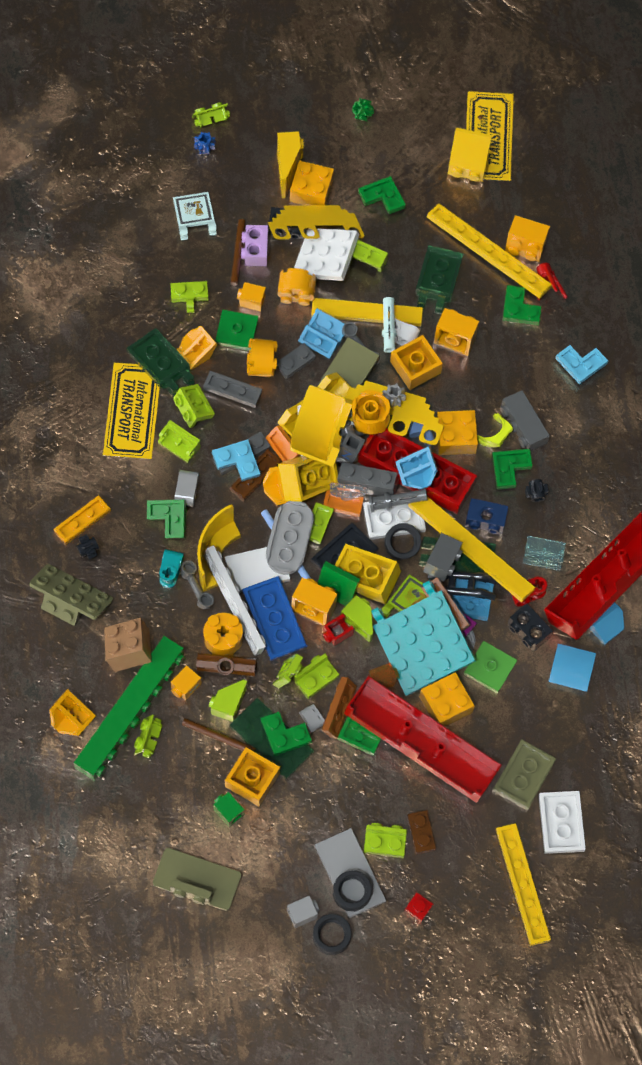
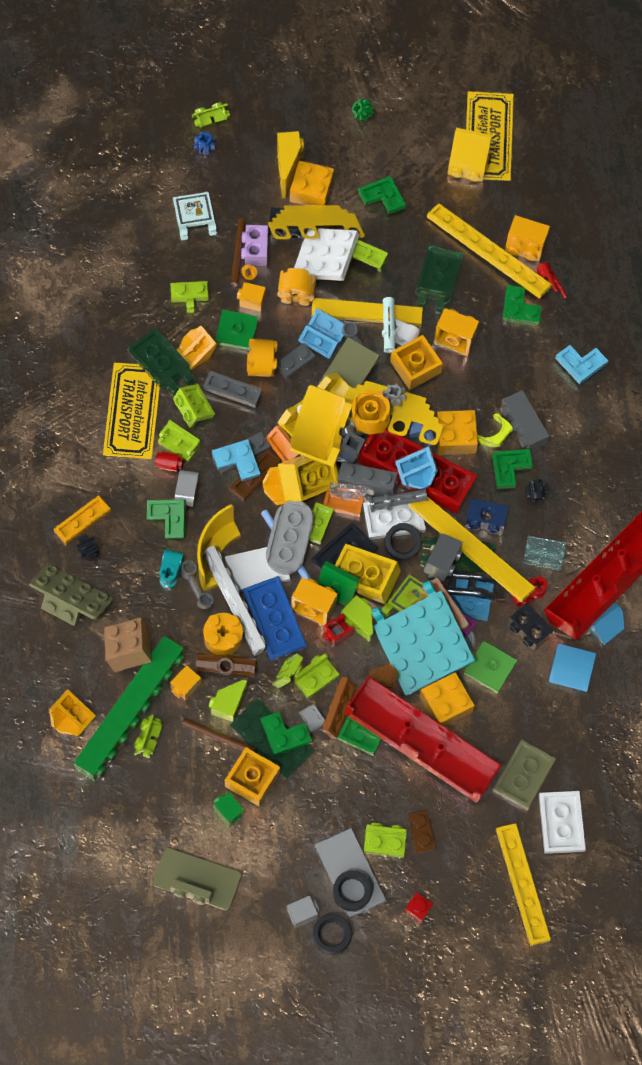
(169, 461): none -> red brick
(253, 271): none -> light orange hinge

